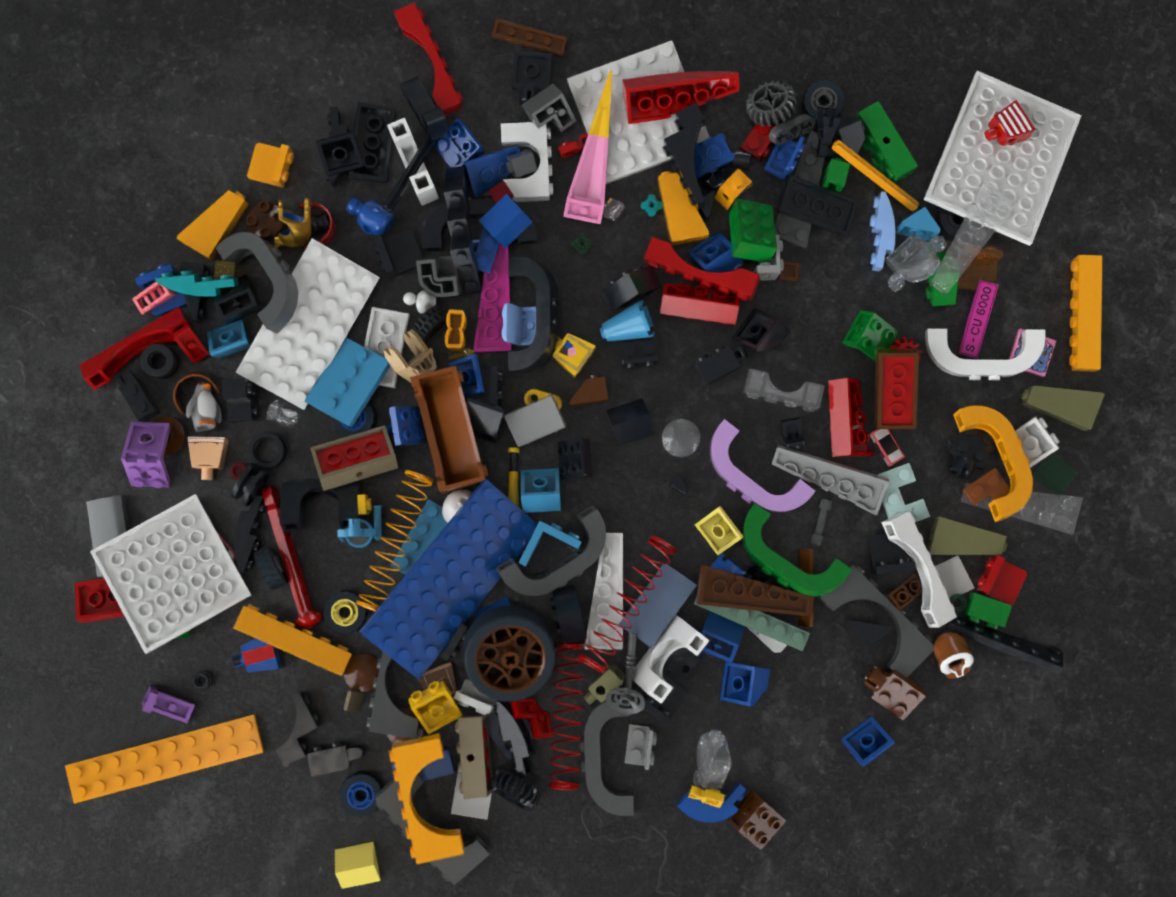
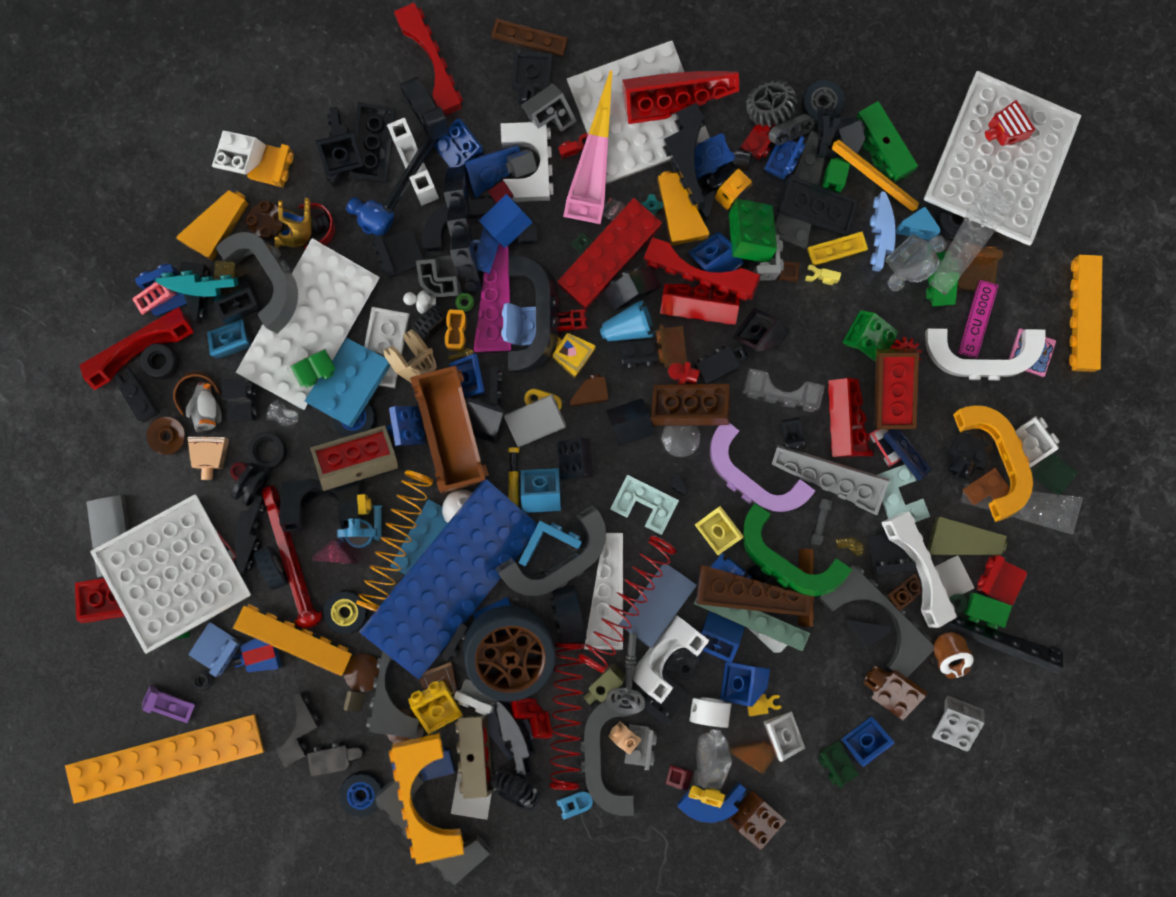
(145, 460): medium lavender bracket -> none
(190, 343): red plate -> none
(215, 649): none -> medium blue bracket
(238, 153): none -> white slope
(312, 368): none -> green brick
(335, 552): none -> clear pink slope
(356, 865): light yellow slope -> none
(464, 296): none -> bright green plate
(565, 321): none -> red arm
(582, 802): none -> dark azure plate
(609, 254): none -> red brick
(624, 737): none -> light nougat bracket
(635, 490): none -> light aqua plate
(673, 345): none -> clear orange bracket
(679, 777): none -> dark red slope
(685, 374): none -> red hips
(690, 404): none -> reddish brown slope
(710, 712): none -> white piece
(754, 754): none -> clear orange slope
(762, 705): none -> yellow plate
(784, 736): none -> white slope
(828, 276): none -> light yellow plate
(837, 249): none -> yellow plate
(838, 764): none -> dark green bracket
(852, 543): none -> clear yellow arm
(907, 453): none -> dark blue tile
(959, 723): none -> light grey bracket
(1066, 405): olive slope -> none

